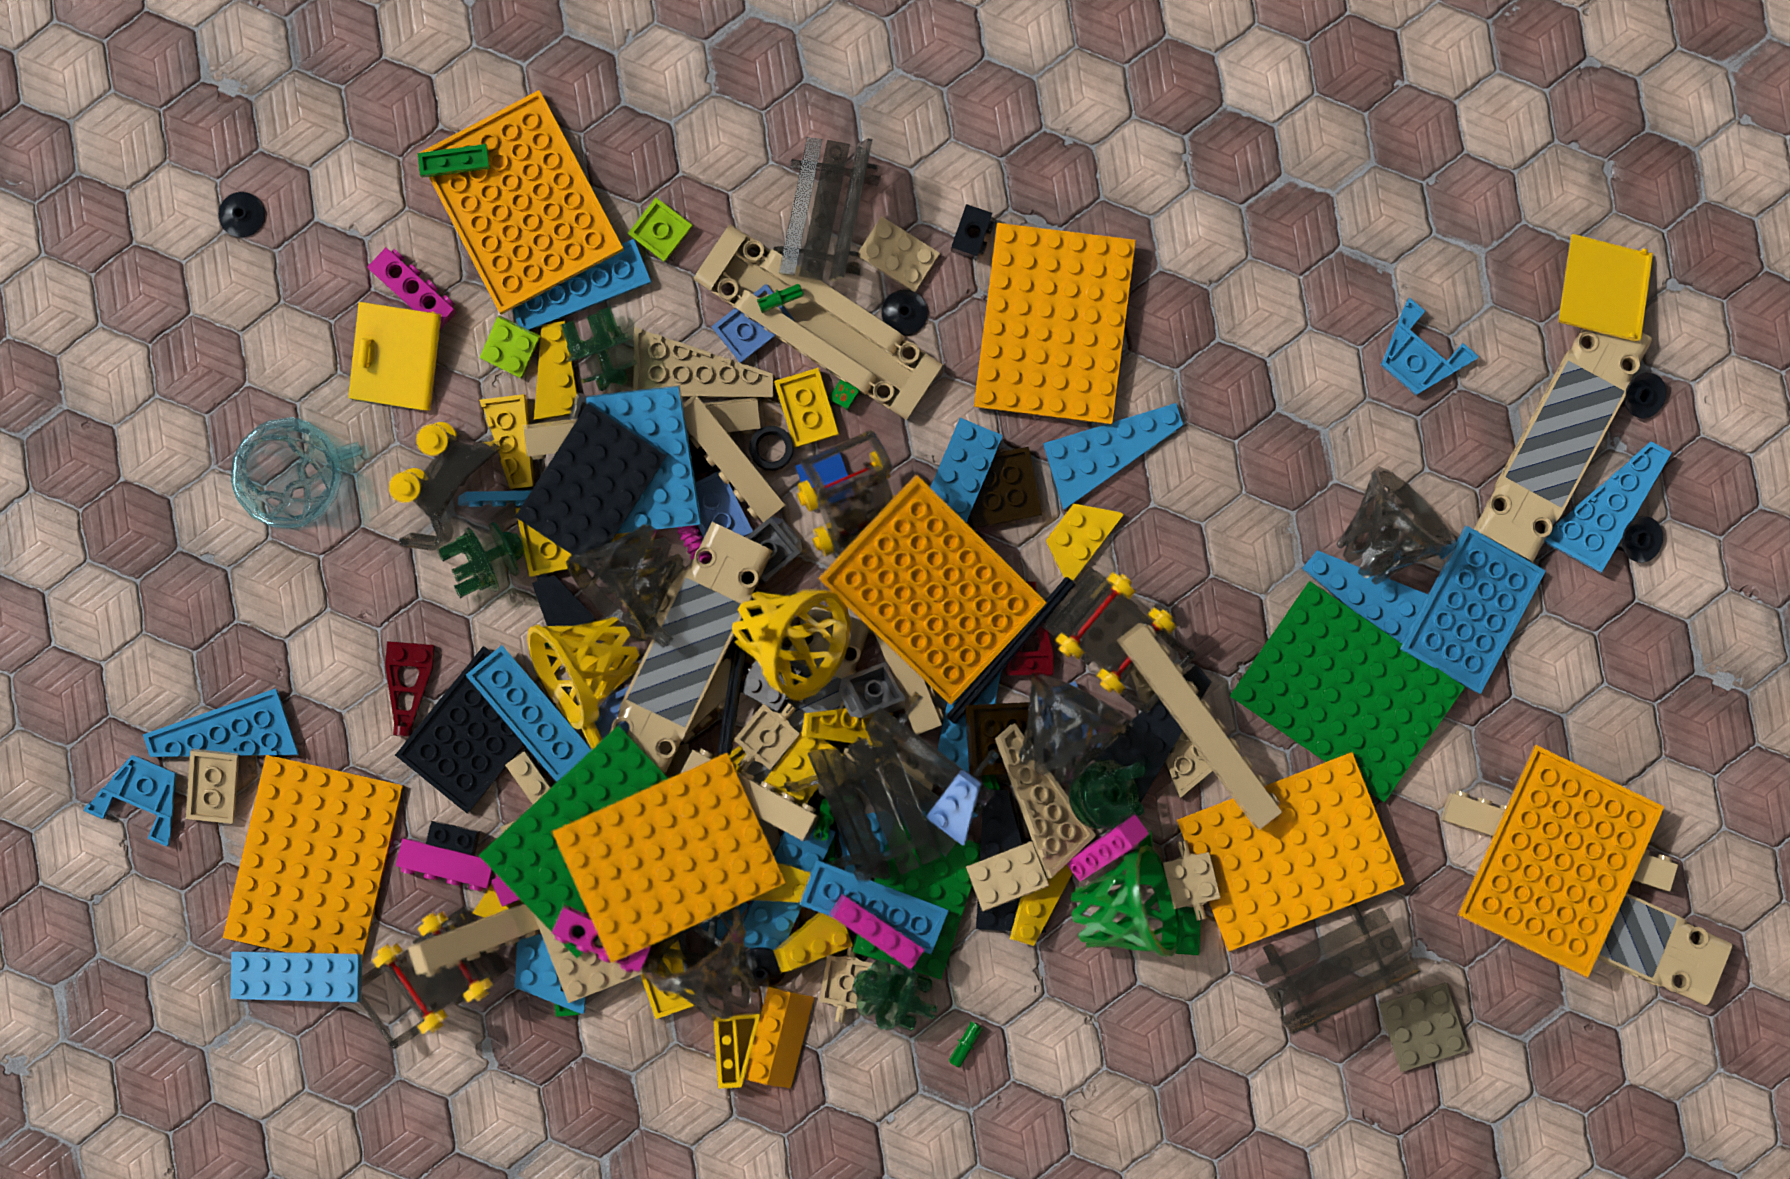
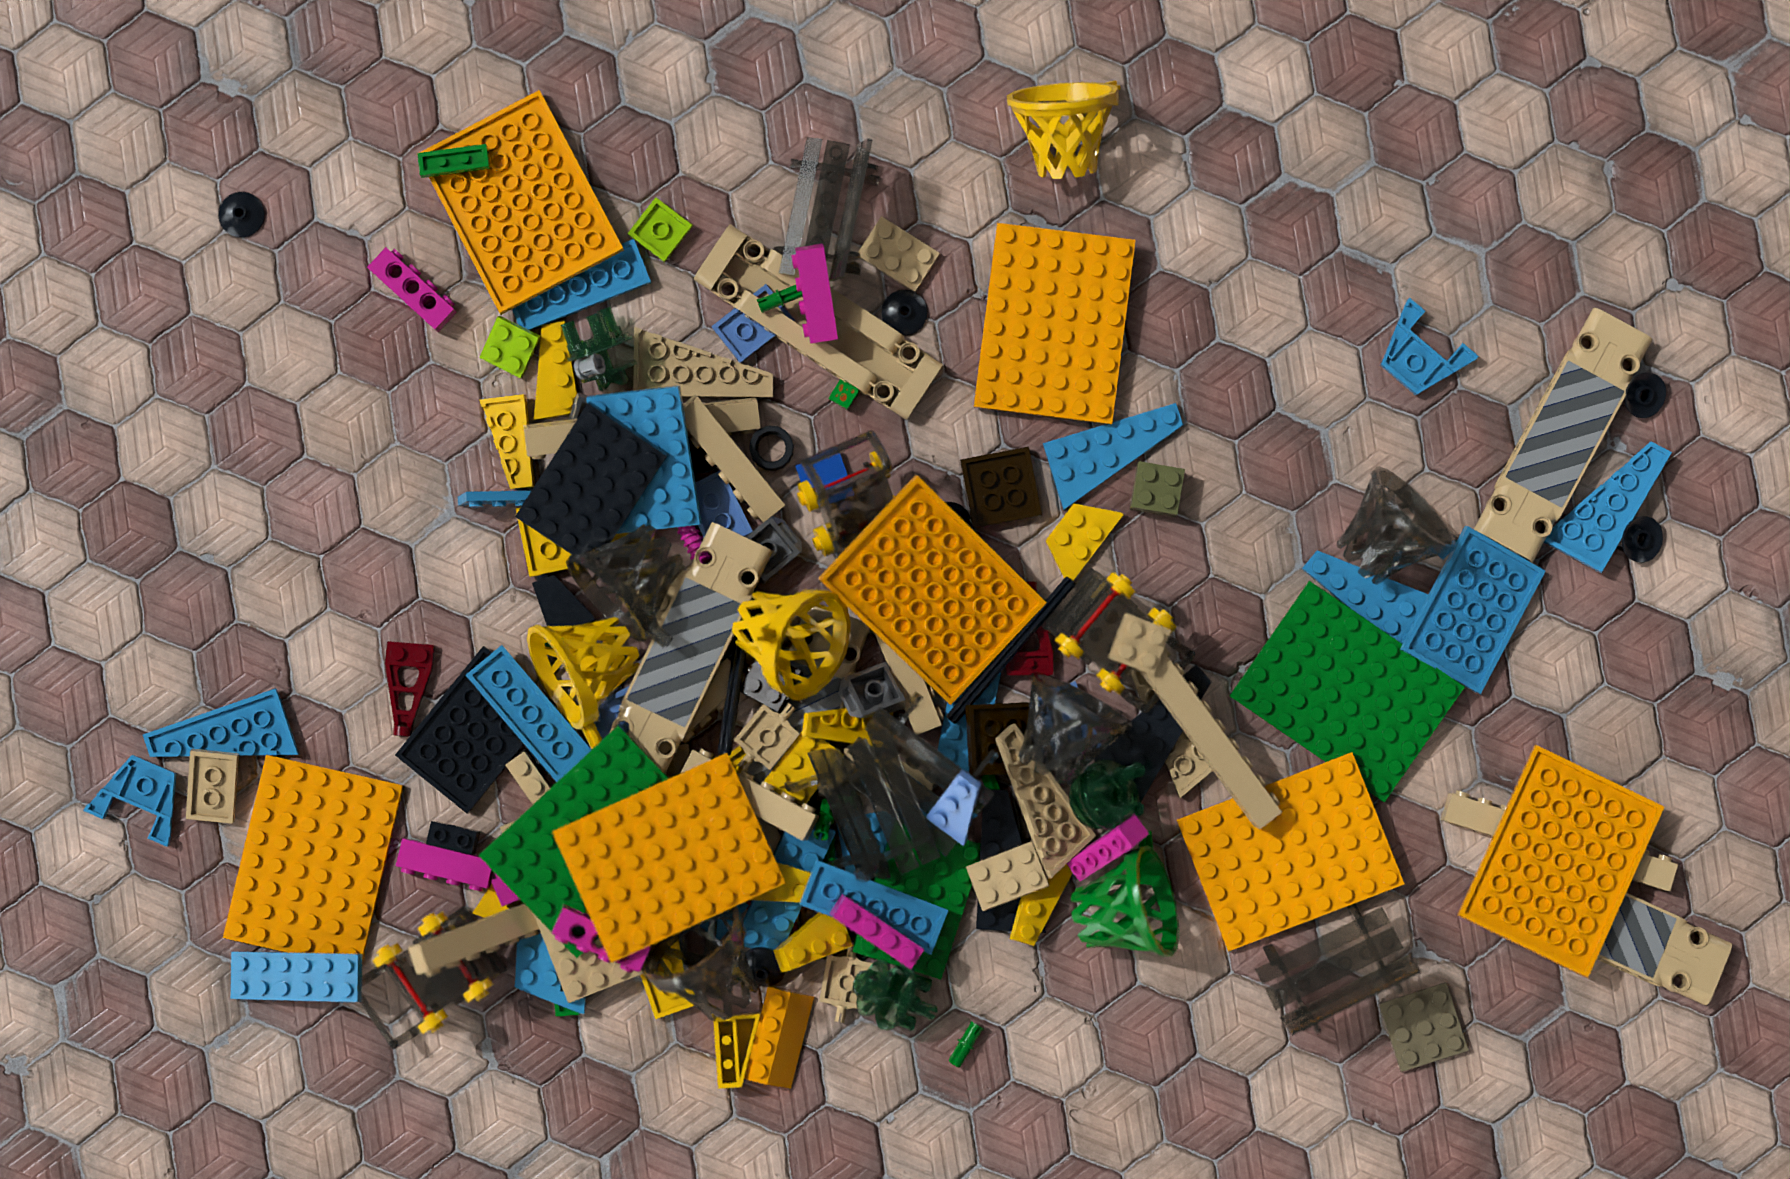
(330, 474): clear light blue piece -> none
(394, 356): yellow container -> none
(441, 479): clear smoke piece -> none
(478, 566): clear green piece -> none
(589, 366): none -> light grey bush
(806, 407): yellow plate -> none
(816, 293): none -> dark pink brick
(965, 466): dark azure plate -> none
(972, 218): black brick -> none
(1080, 99): none -> yellow piece
(1139, 643): none -> tan plate
(1157, 489): none -> olive brick
(1188, 931): green plate -> none
(1191, 880): tan plate -> none
(1605, 288): yellow container -> none

